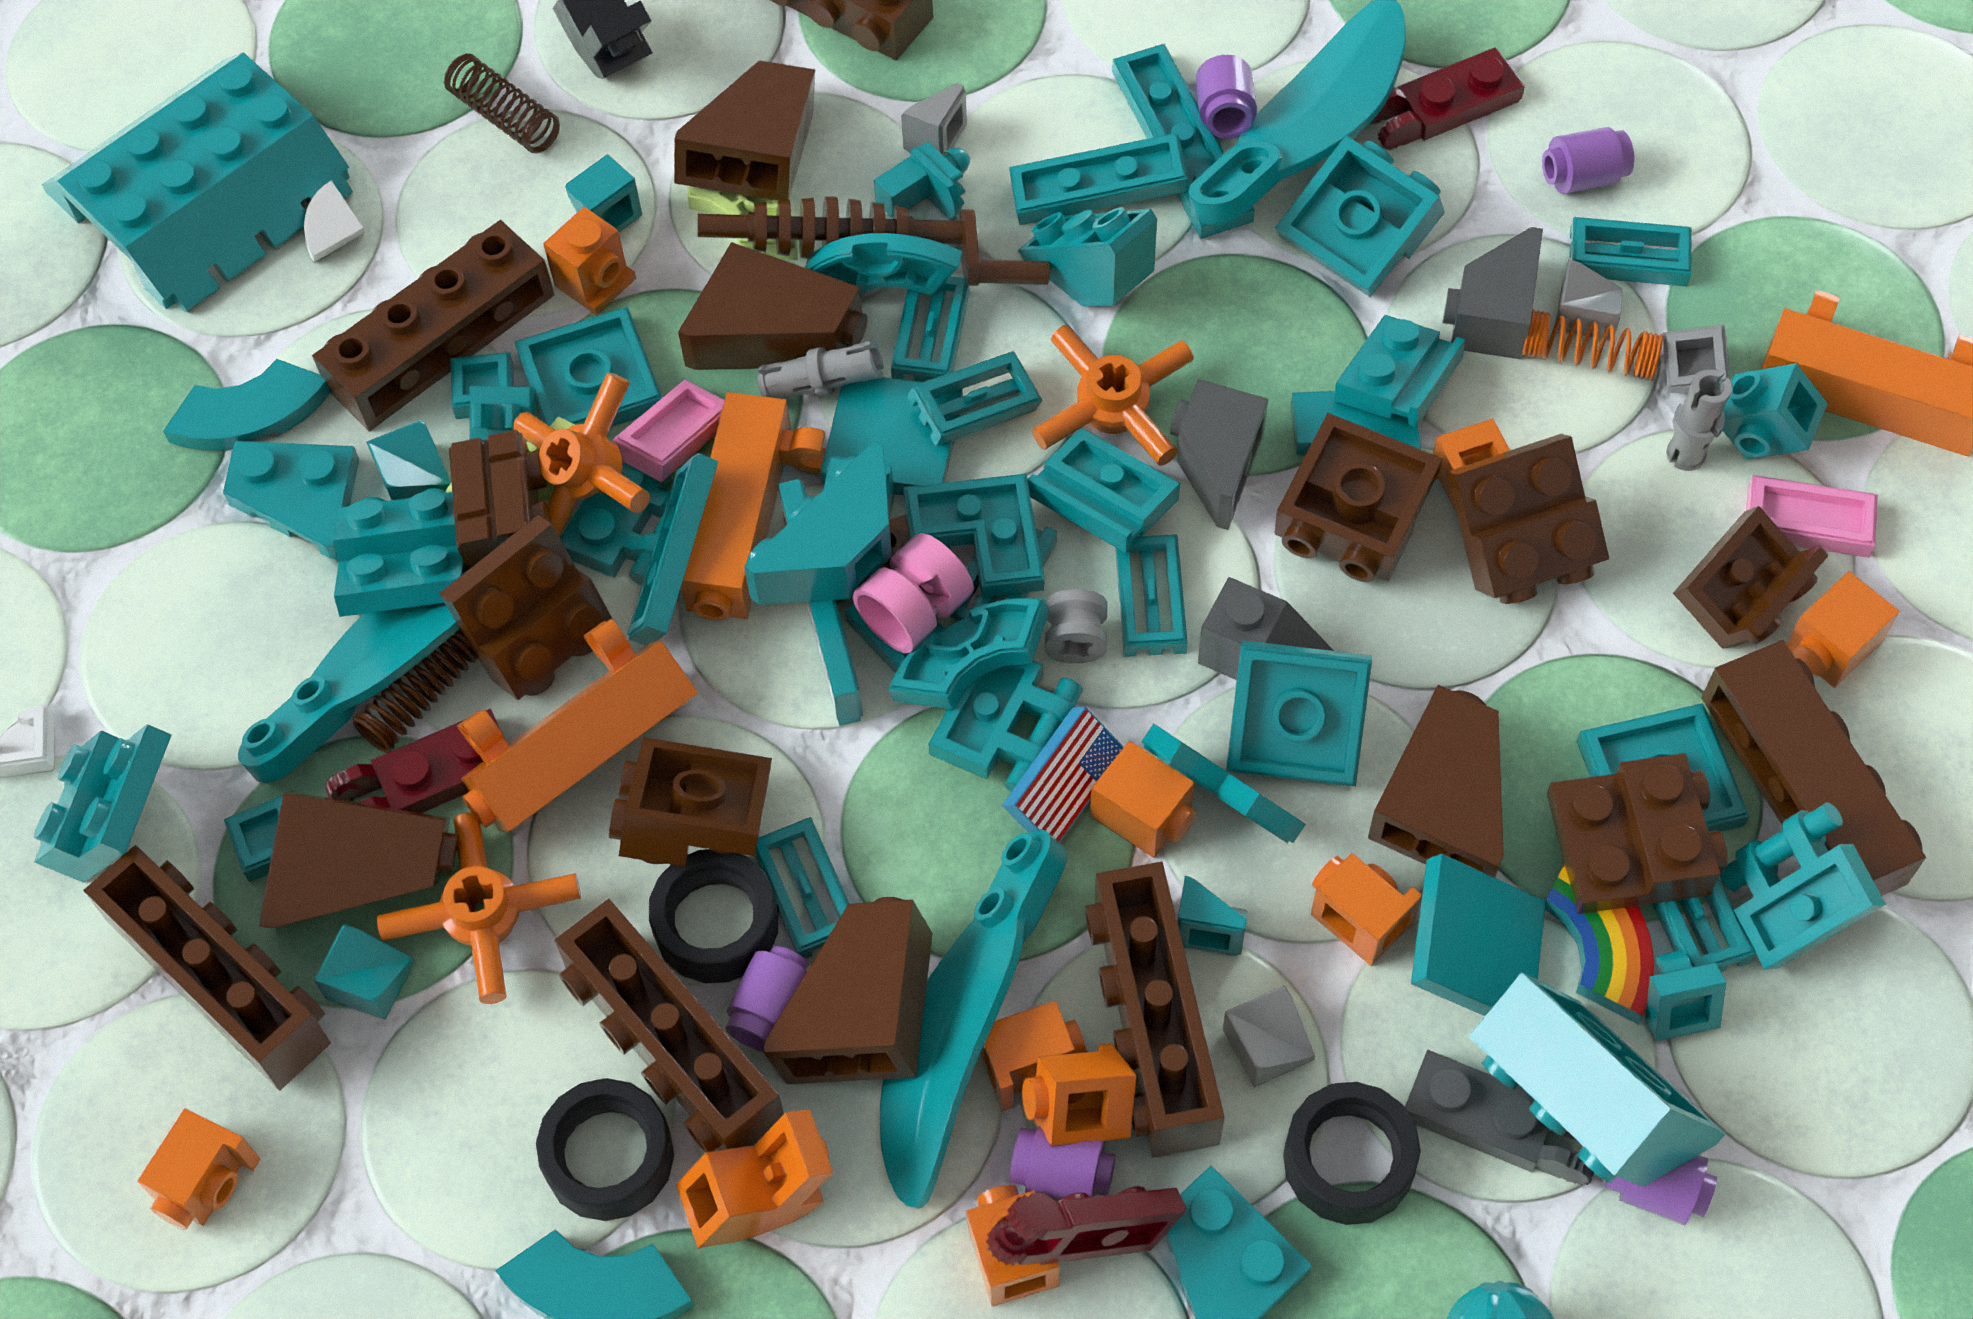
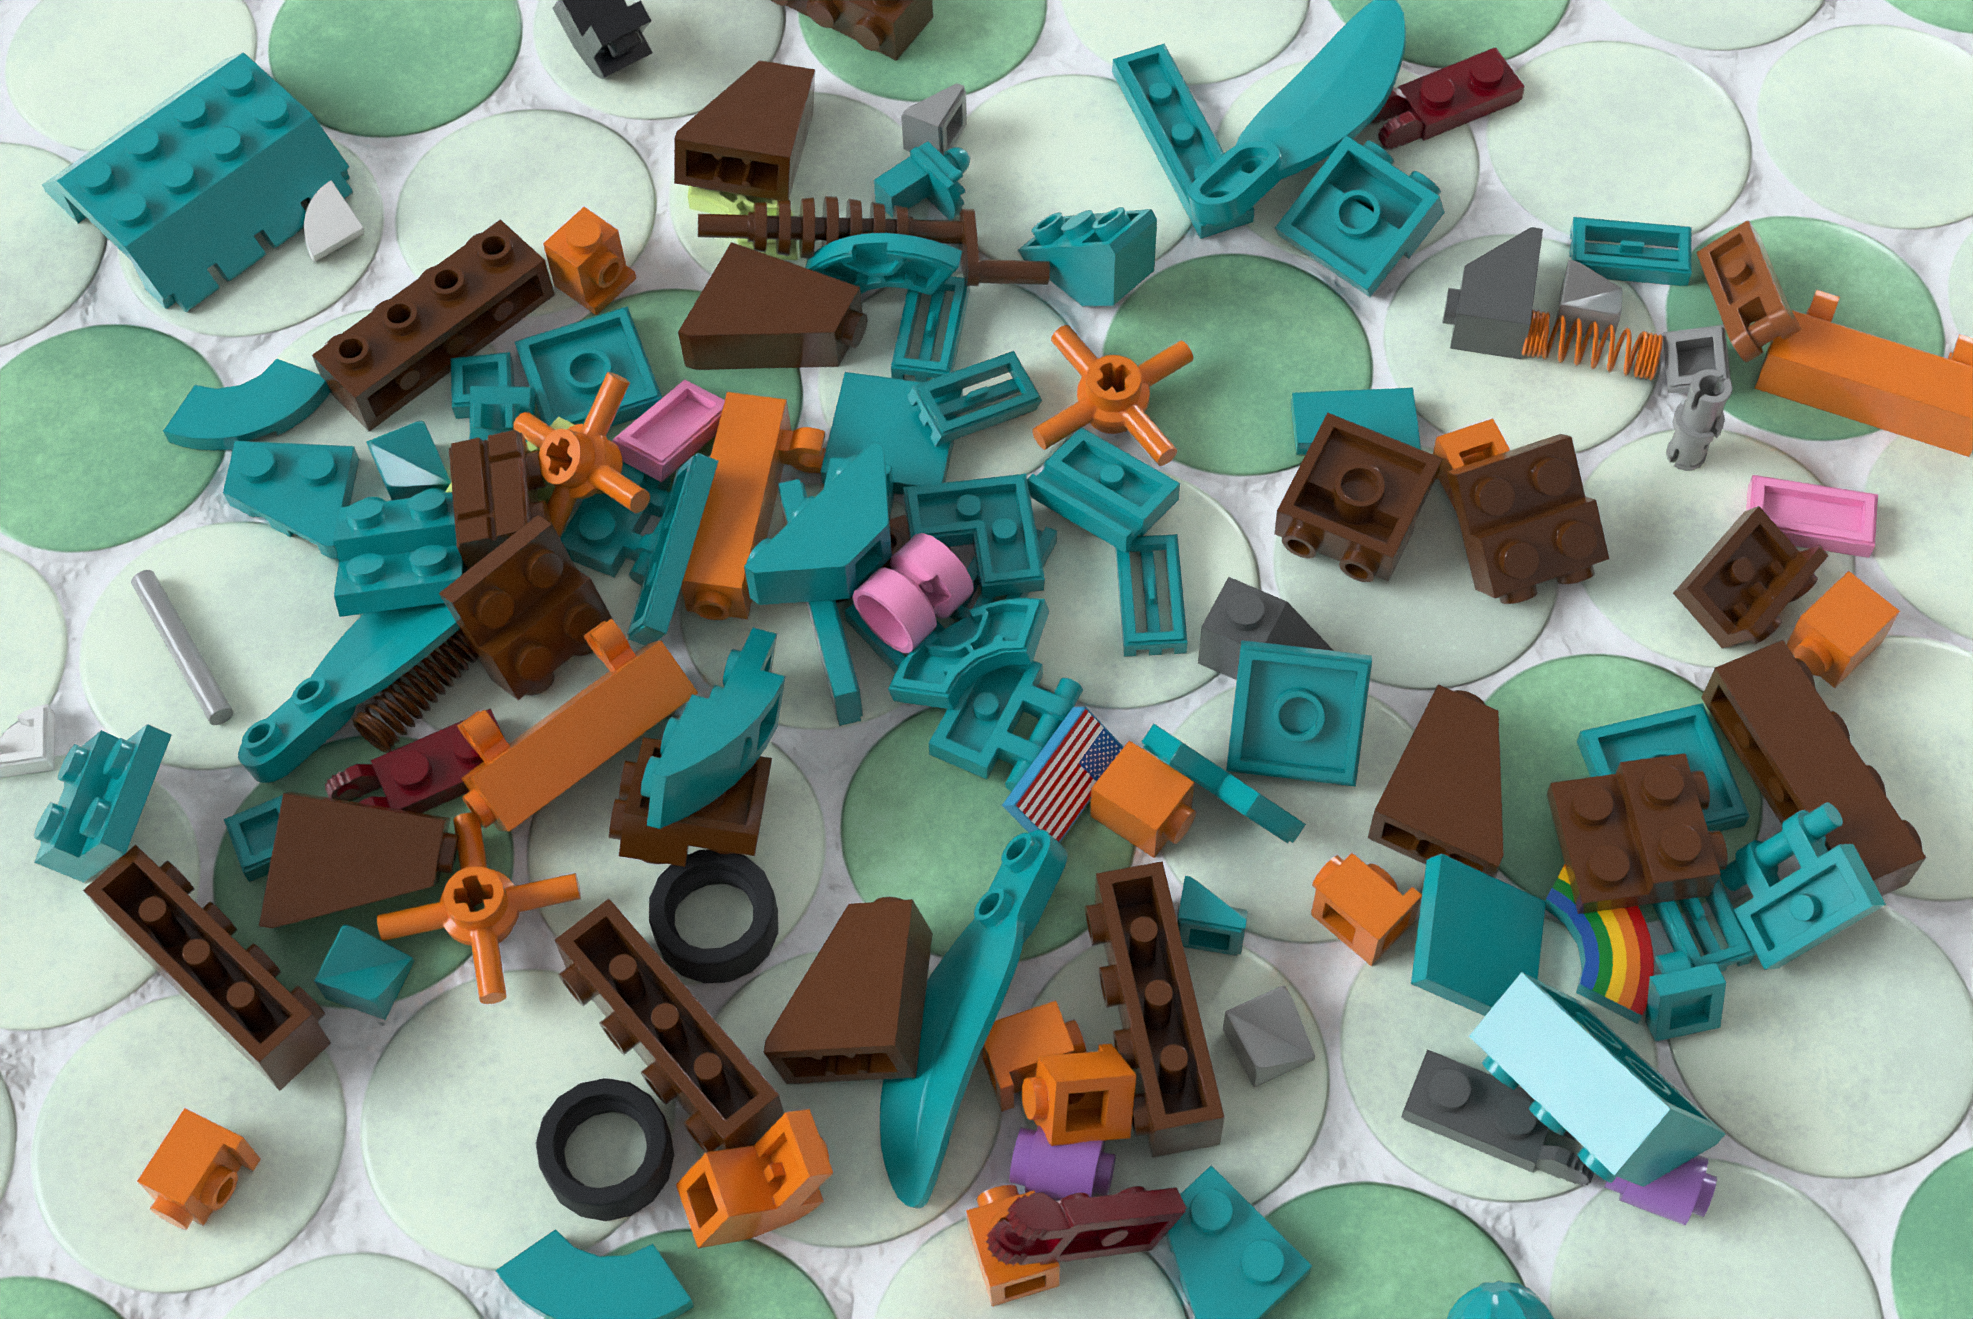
(182, 647): none -> light grey bar
(532, 123): reddish brown piece -> none
(607, 192): teal slope -> none
(716, 735): none -> teal slope
(764, 994): medium lavender brick -> none
(783, 839): teal tile -> none
(821, 371): light grey pin -> none
(1076, 626): light grey wheel -> none
(1099, 178): teal tile -> none
(1218, 444): dark grey slope -> none
(1226, 95): medium lavender brick -> none
(1368, 1104): black tyre -> none
(1399, 370): teal plate -> none
(1588, 159): medium lavender brick -> none
(1747, 291): none -> dark orange plate
(1772, 412): teal brick -> none

